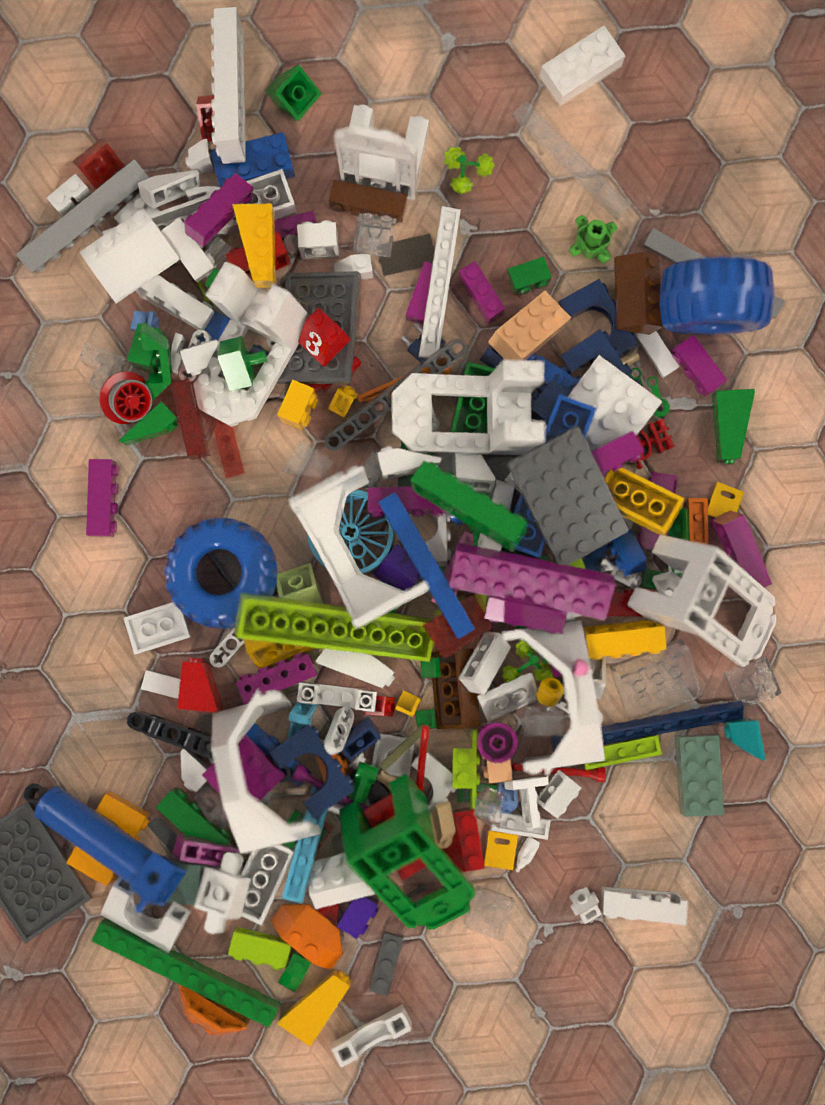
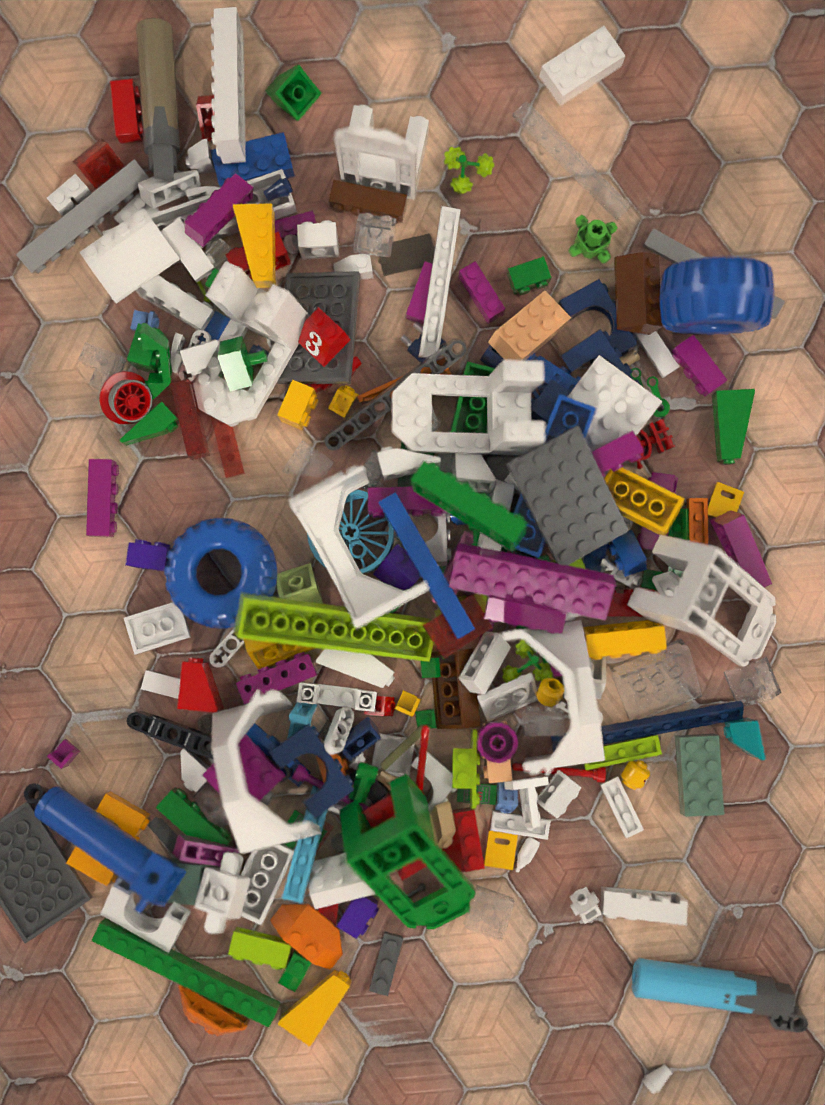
(64, 754): none -> magenta panel
(126, 110): none -> red brick
(147, 556): none -> dark purple brick
(158, 96): none -> dark tan piece
(279, 189): none -> dark blue cone
(387, 1026): white arch -> none
(489, 807): clear slope -> none
(580, 668): bright pink hinge -> none
(621, 807): none -> white plate
(635, 774): none -> yellow head
(656, 1079): none -> white cone
(719, 991): none -> medium azure piece

